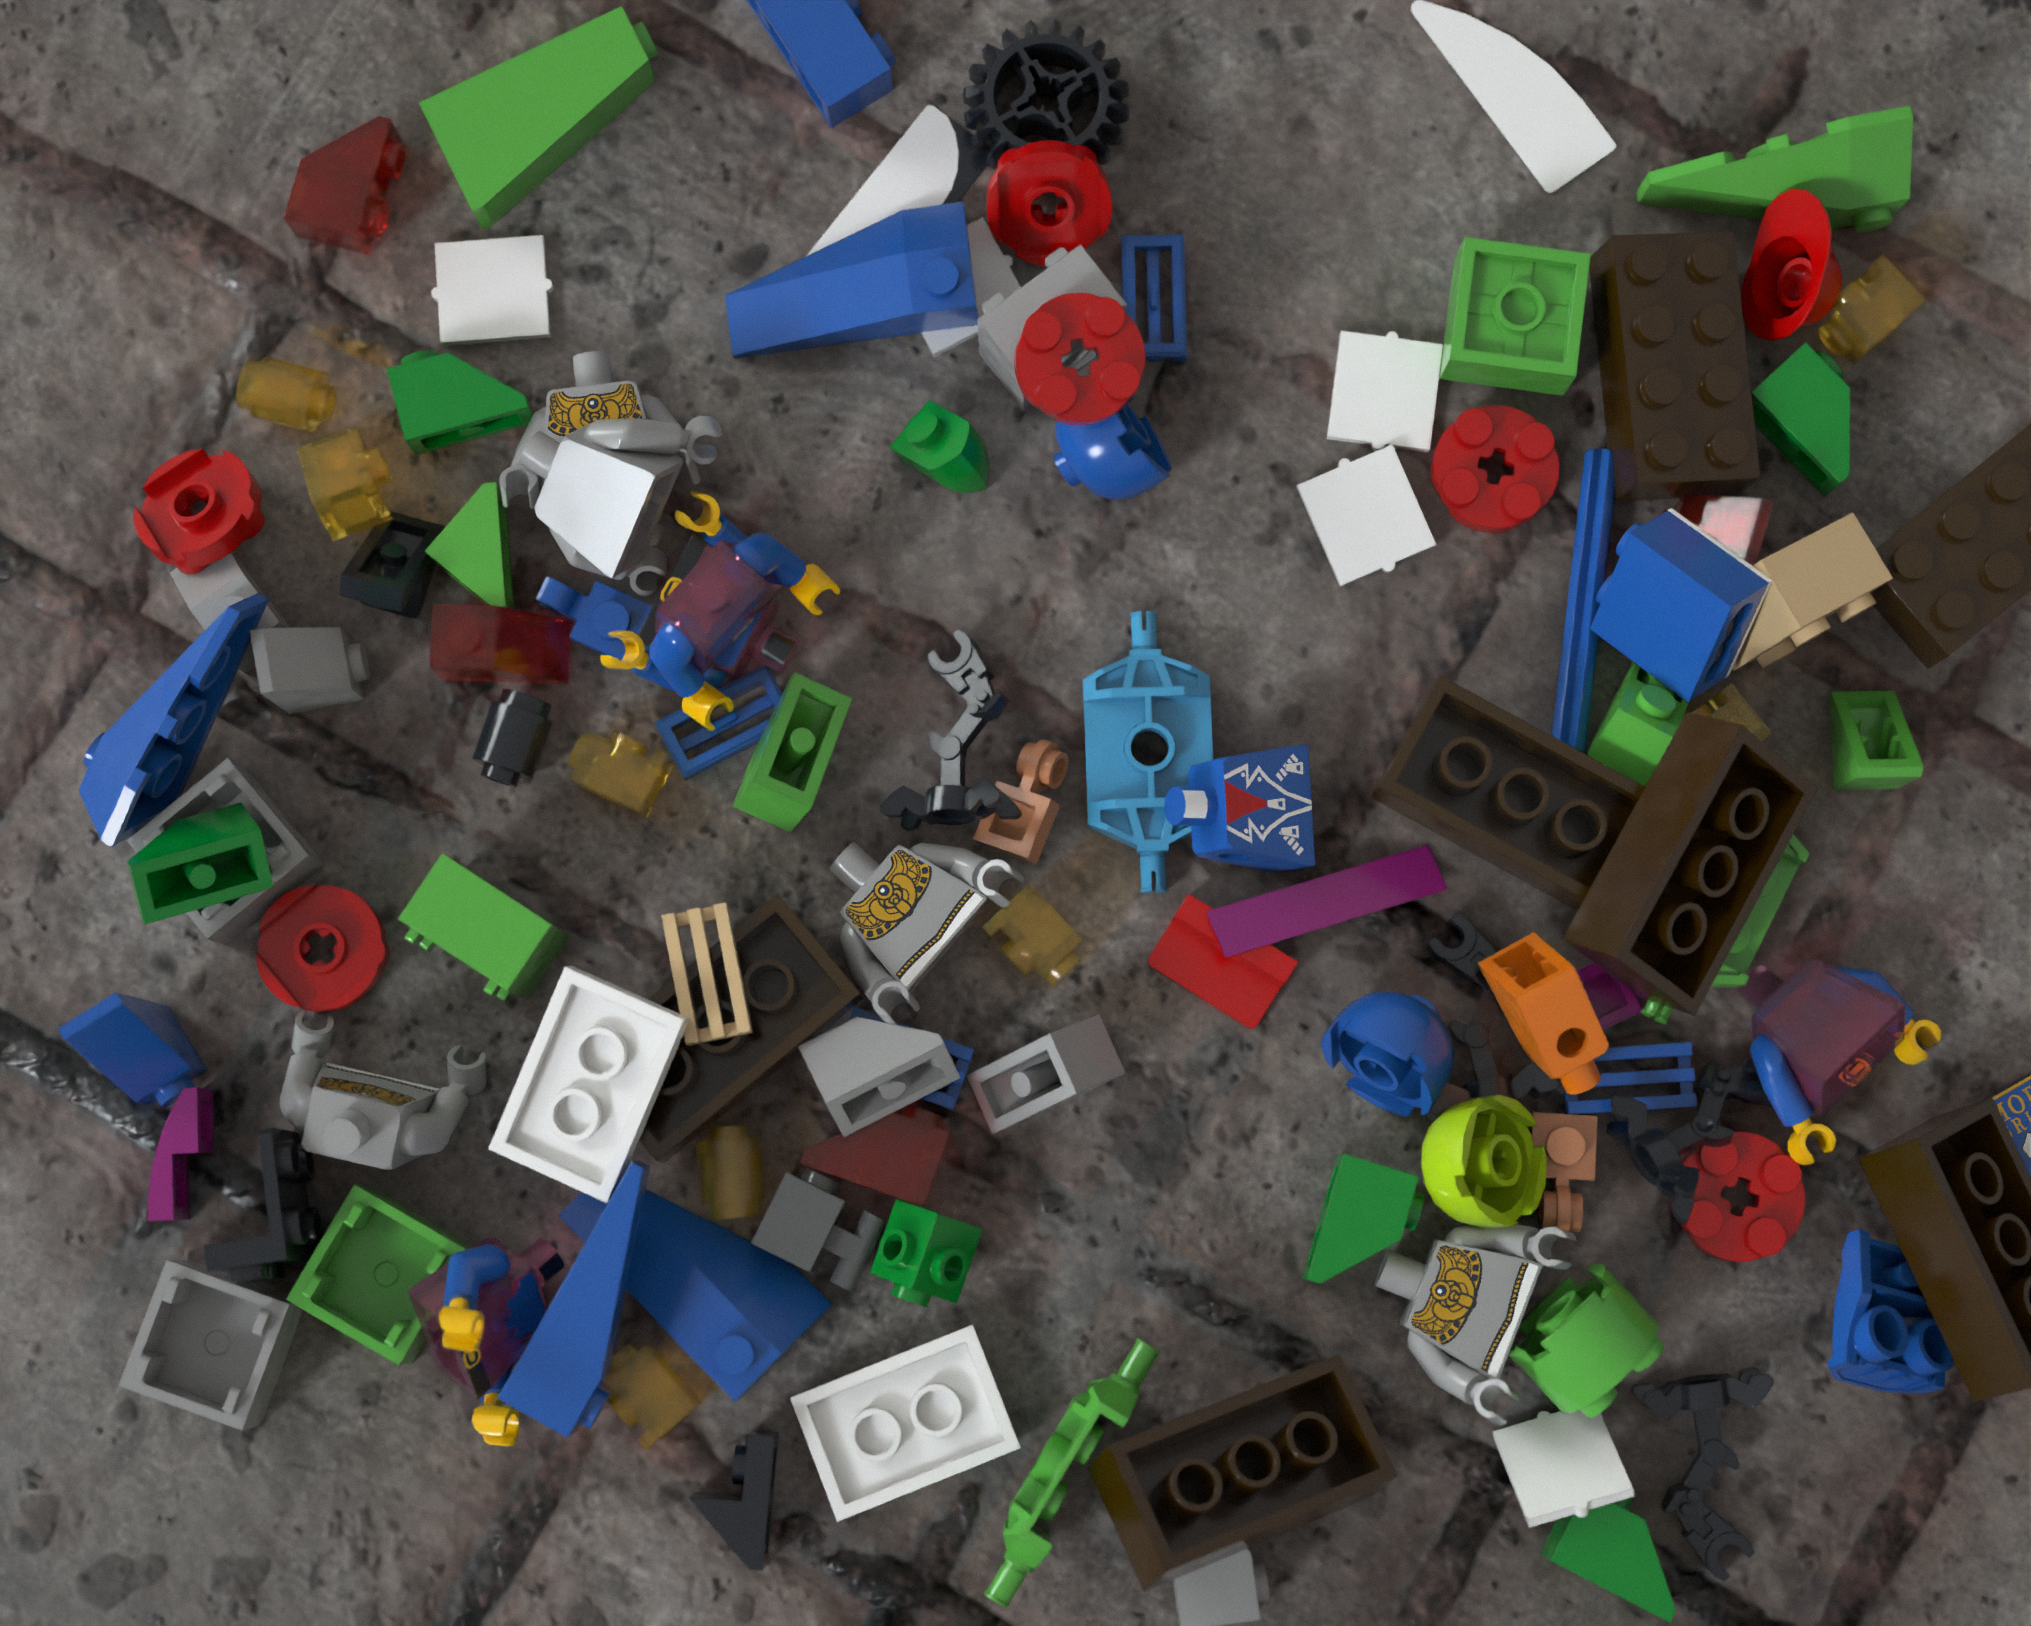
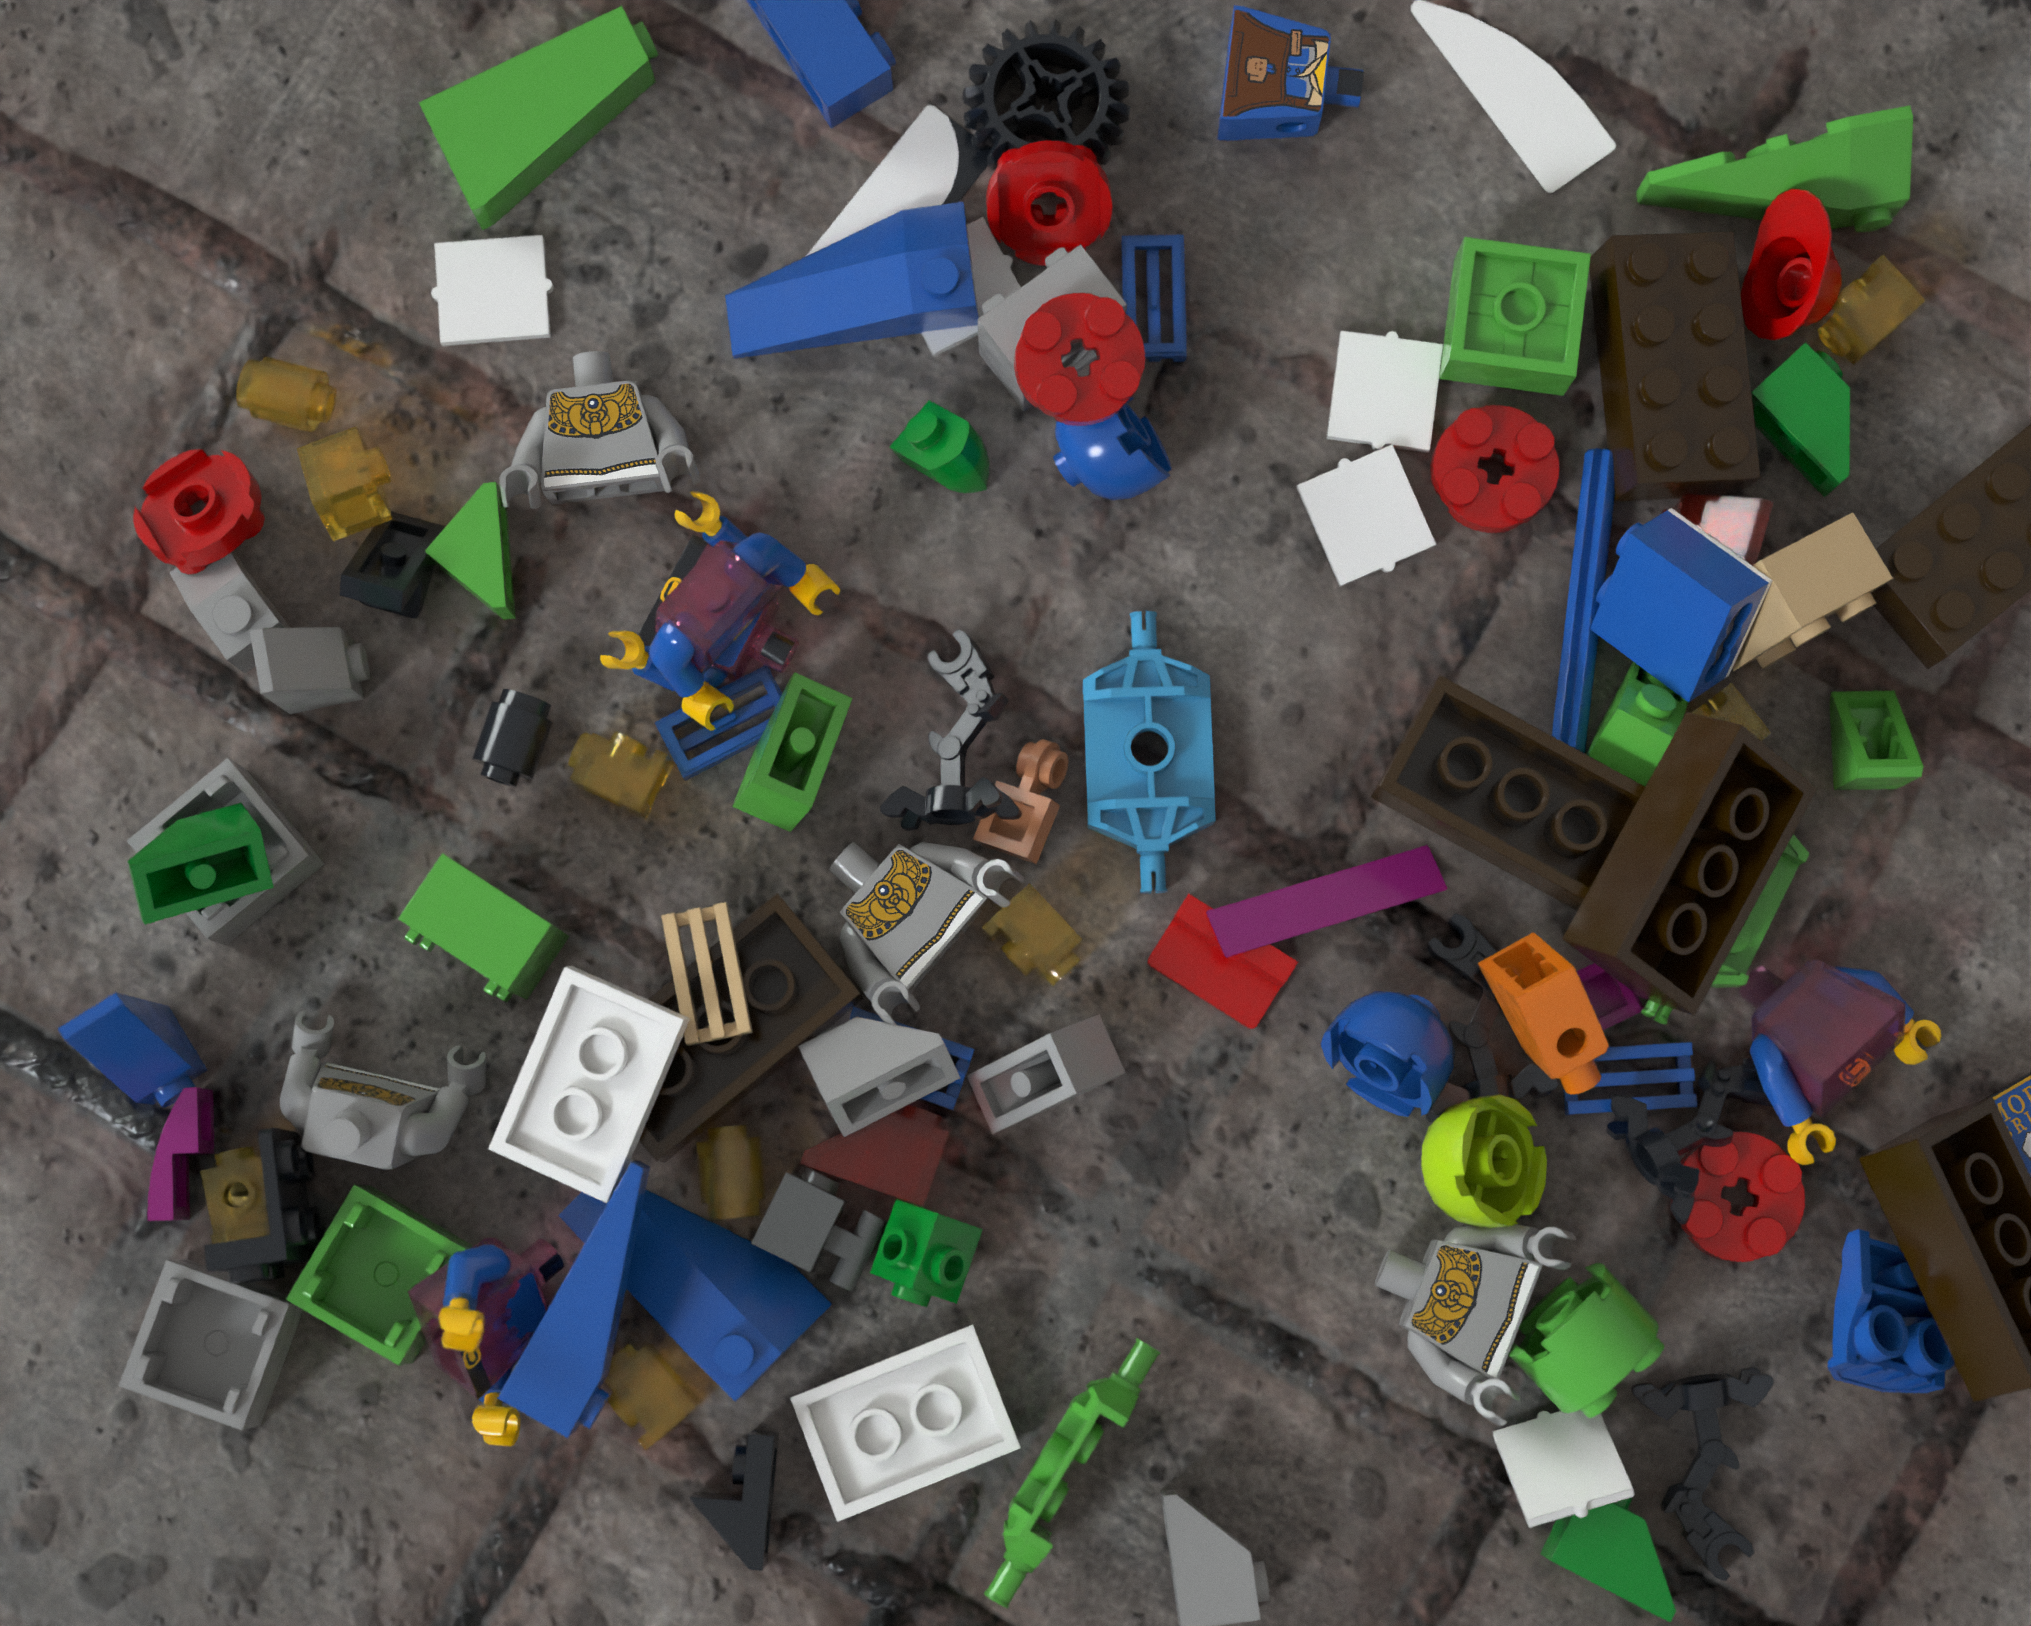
(156, 743): blue wedge -> none
(227, 1220): none -> clear yellow brick
(284, 946): red plate -> none
(344, 187): clear red slope -> none
(451, 402): green slope -> none
(499, 645): clear red slope -> none
(595, 615): blue plate -> none
(611, 488): light grey torso -> none
(1241, 1471): dark brown brick -> none
(1249, 809): blue torso -> none
(1280, 78): none -> torso
(1361, 1215): green slope -> none
(1570, 1155): nougat plate -> none

